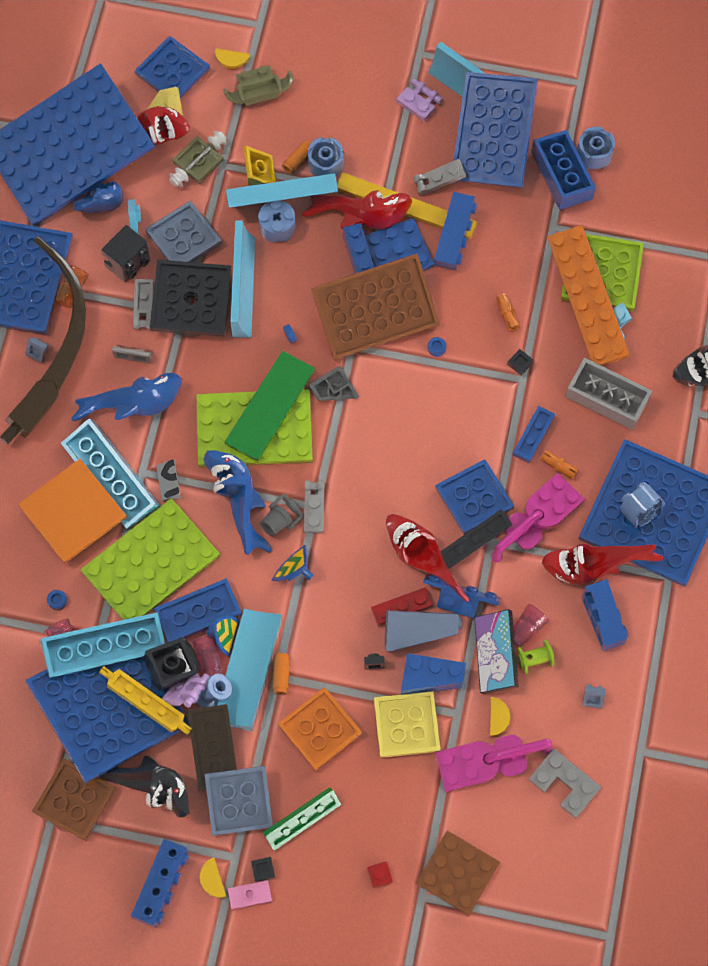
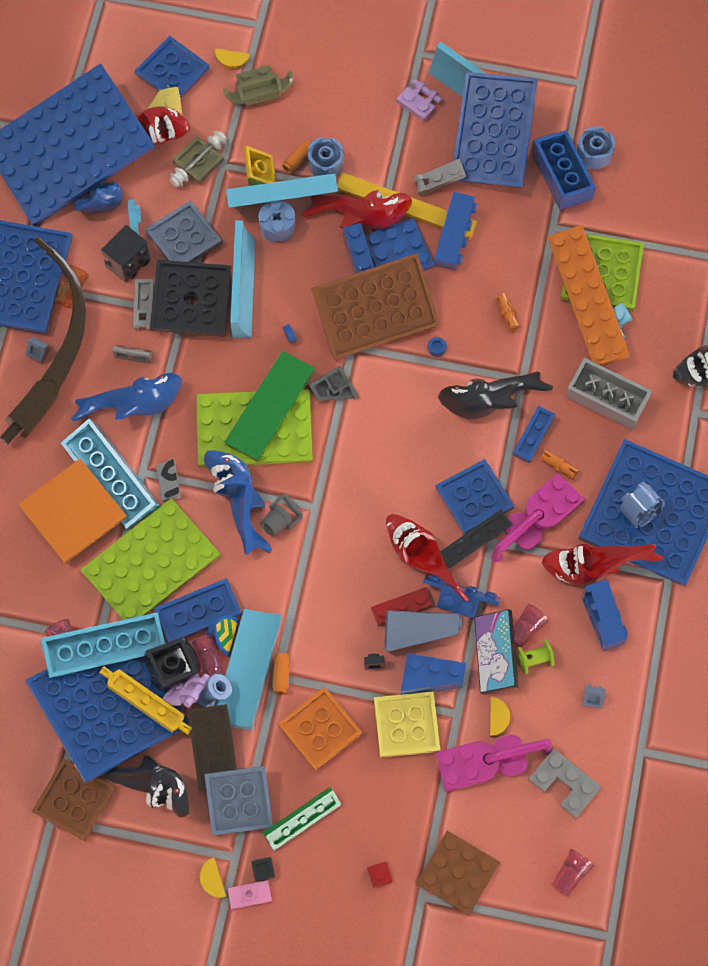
(56, 599): blue tile -> none
(159, 883): blue brick -> none
(294, 566): shield -> none
(314, 507): light grey plate -> none
(483, 398): none -> black piece
(520, 362): black plate -> none
(571, 872): none -> clear pink plant

